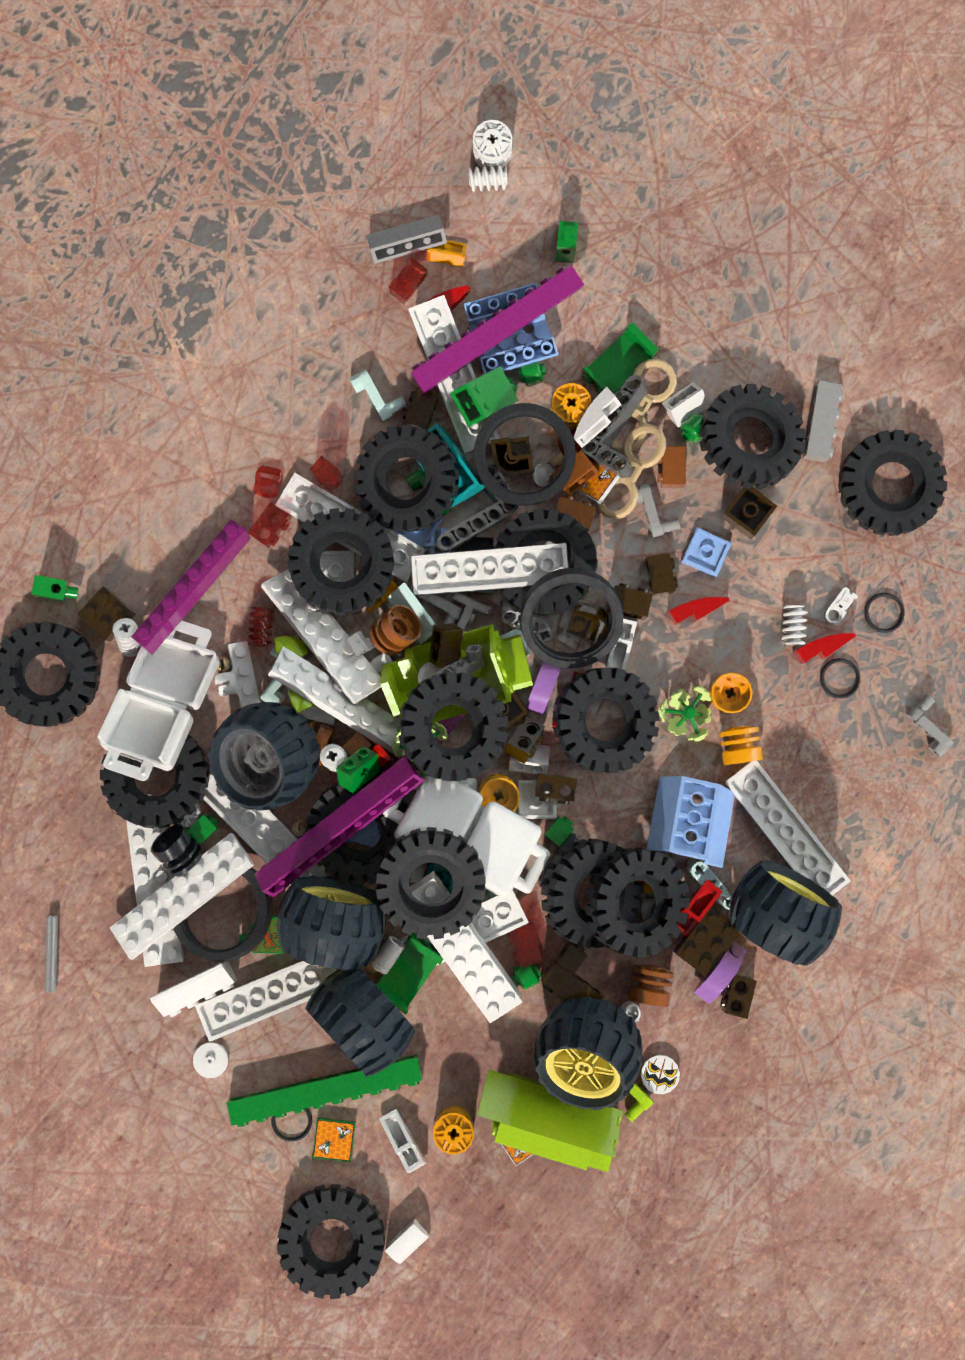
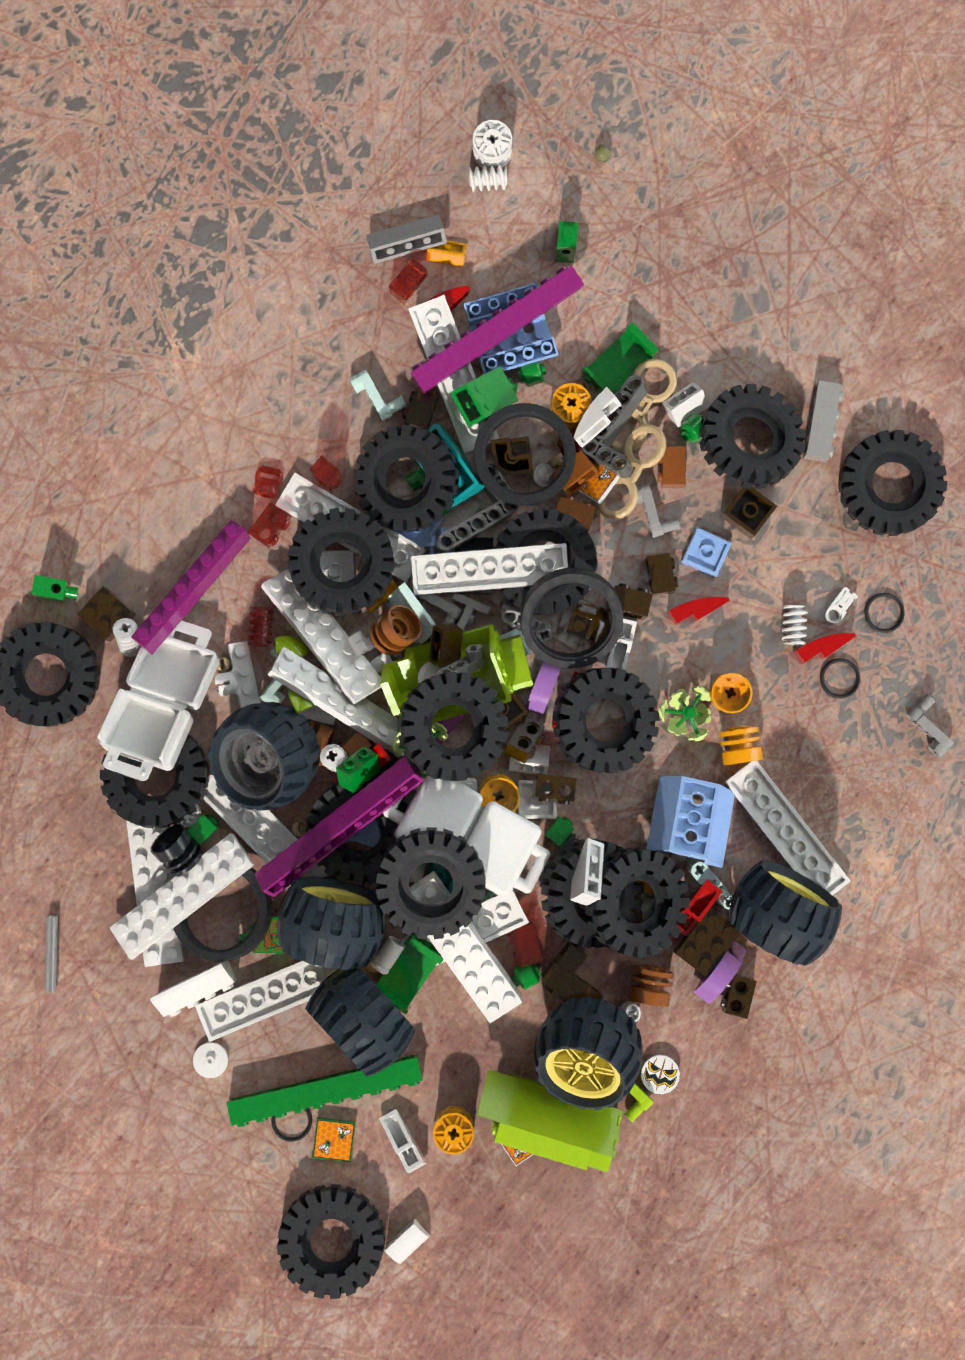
(588, 874): none -> white slope
(602, 153): none -> olive hinge

